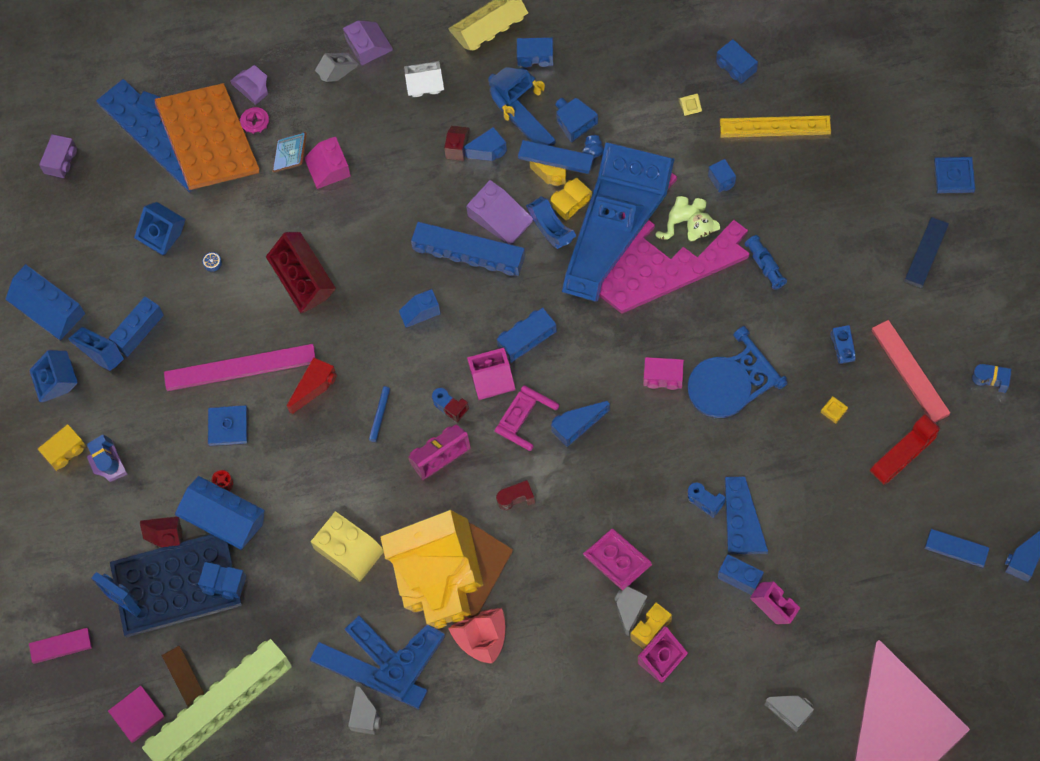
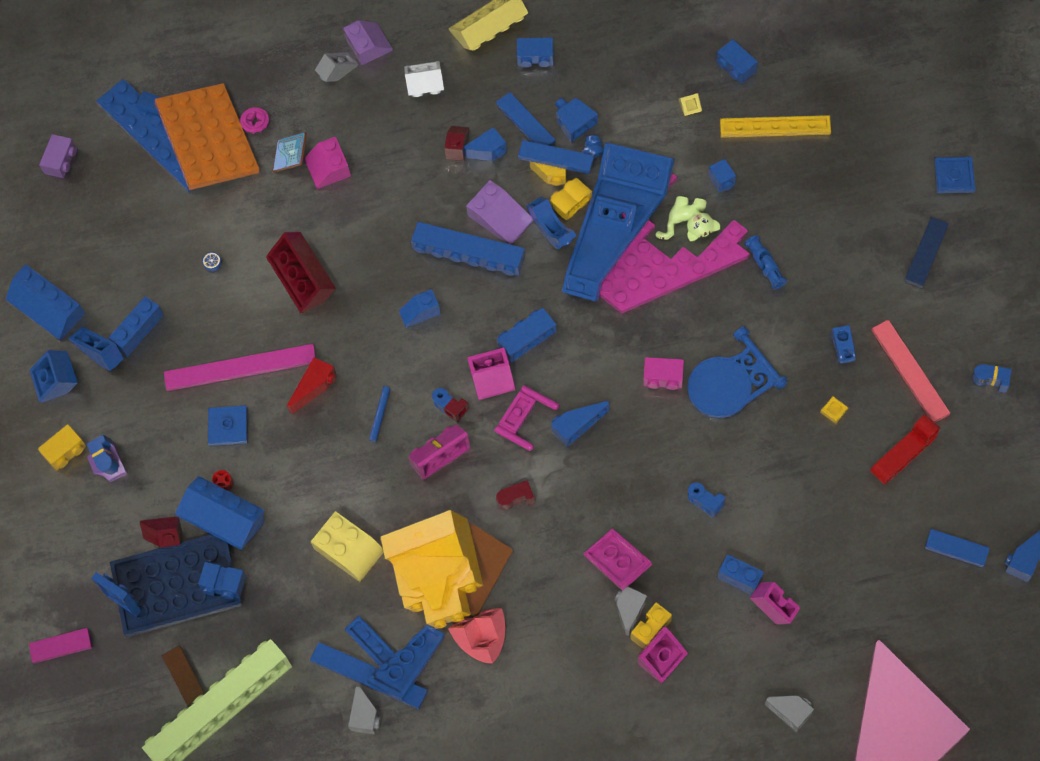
(136, 714): dark pink tile -> none
(159, 227): blue slope -> none
(251, 84): medium lavender slope -> none
(510, 85): blue torso -> none
(743, 526): blue wing -> none

